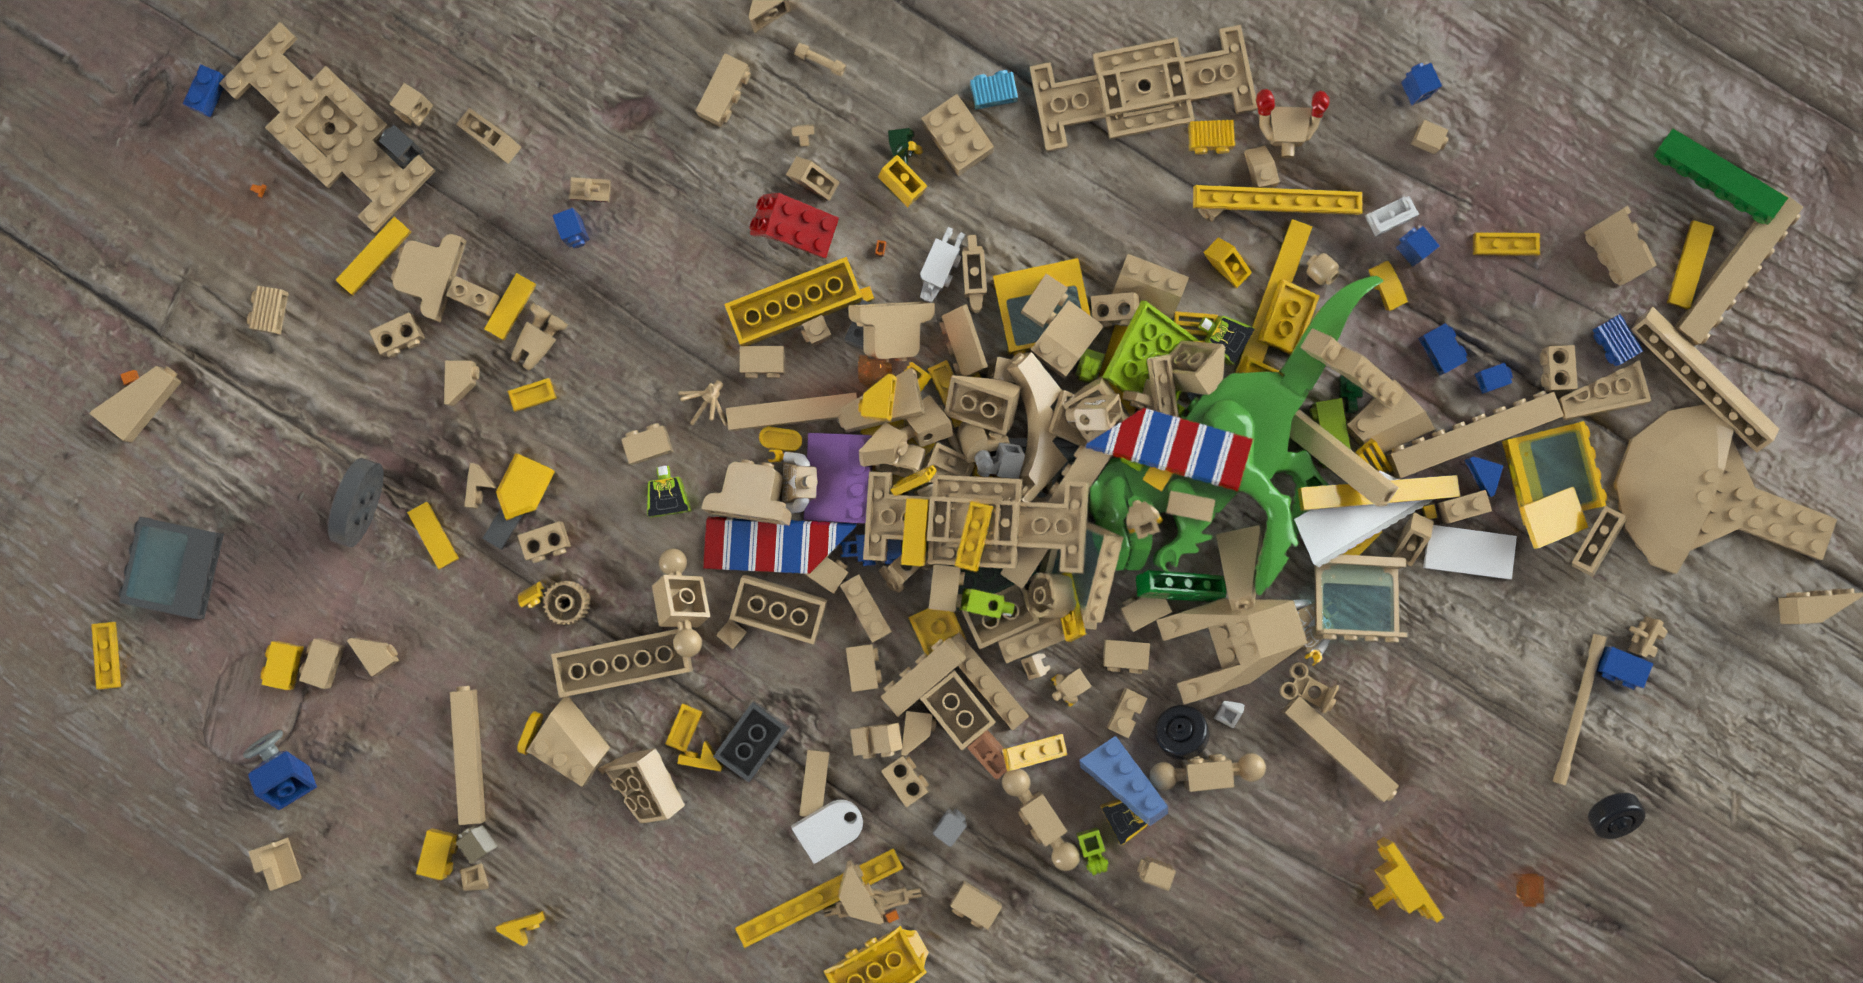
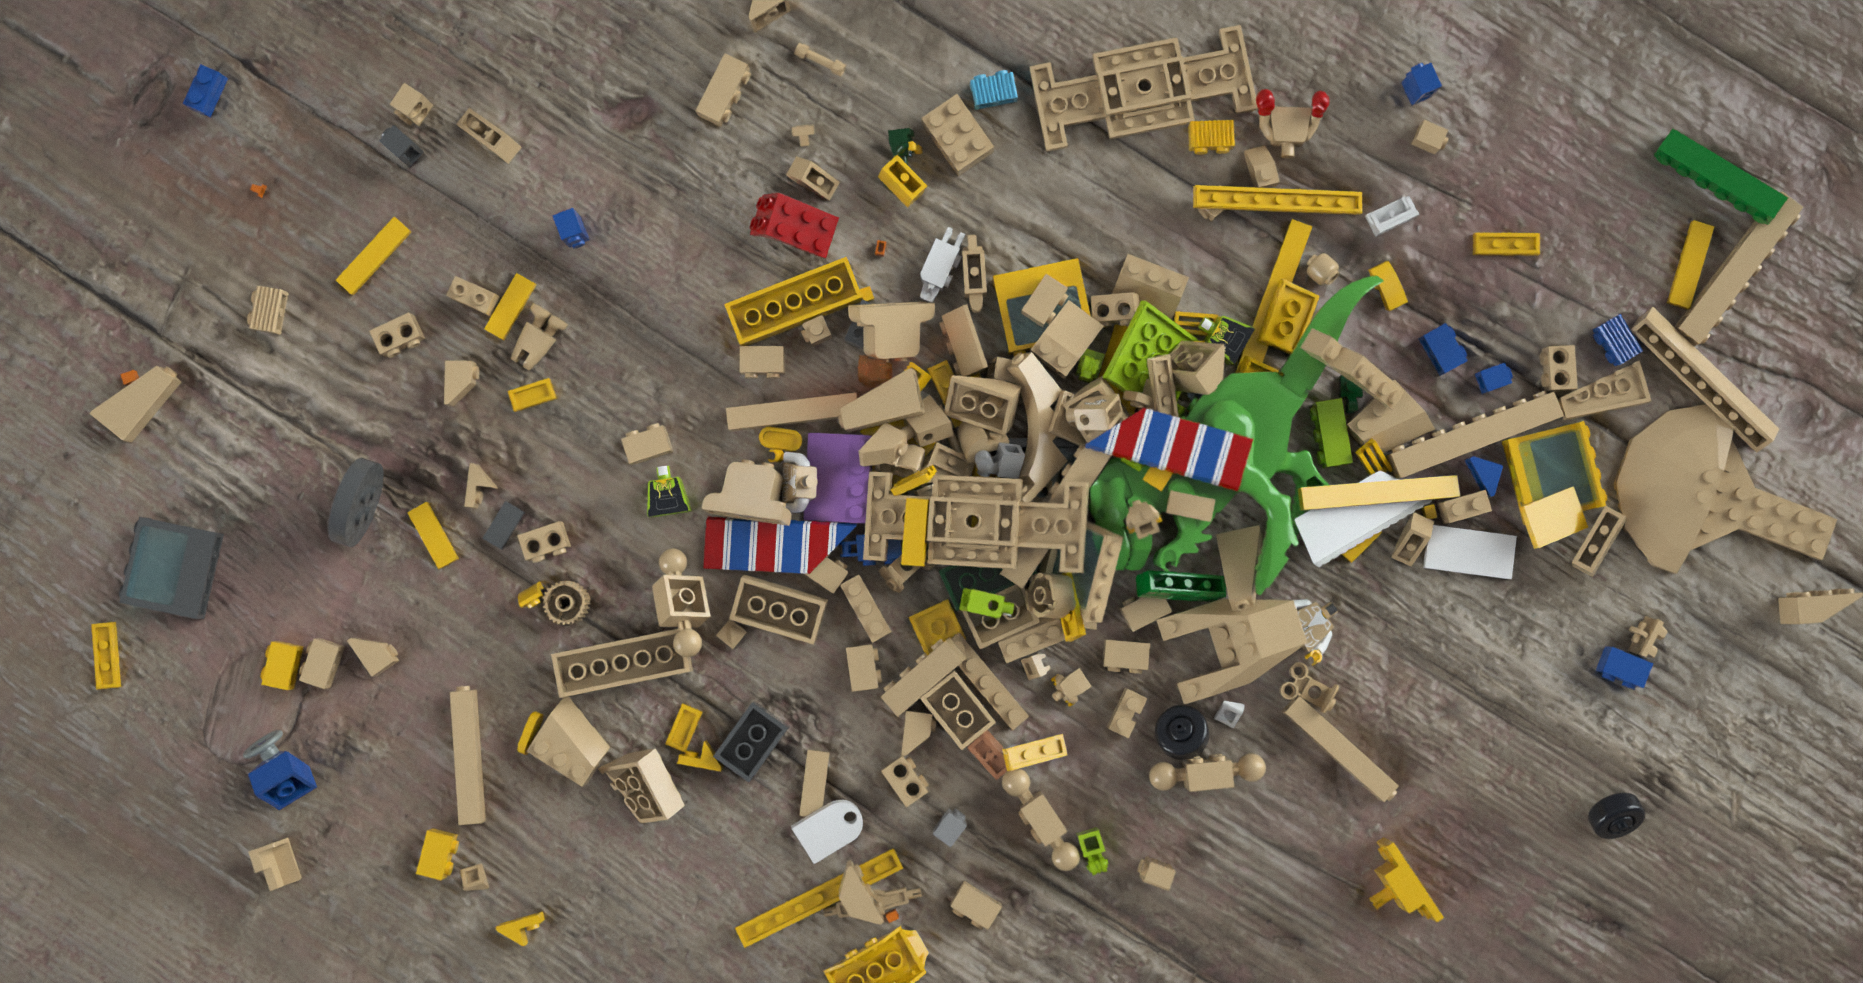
(309, 108): tan piece -> none
(428, 272): tan brick -> none
(475, 843): dark tan brick -> none
(523, 486): yellow tile -> none
(590, 190): tan hips -> none
(710, 396): tan plant -> none
(876, 739): tan brick -> none
(879, 400): yellow slope -> none
(945, 588): tan brick -> none
(973, 536): yellow tile -> none
(1120, 775): medium blue wedge -> none
(1122, 820): black torso -> none
(1228, 262): yellow slope -> none
(1341, 460): tan brick -> none
(1358, 598): clear light blue panel -> none
(1417, 245): blue brick -> none
(1530, 889): clear orange window -> none
(1564, 765): tan piece -> none
(1620, 247): tan wedge -> none

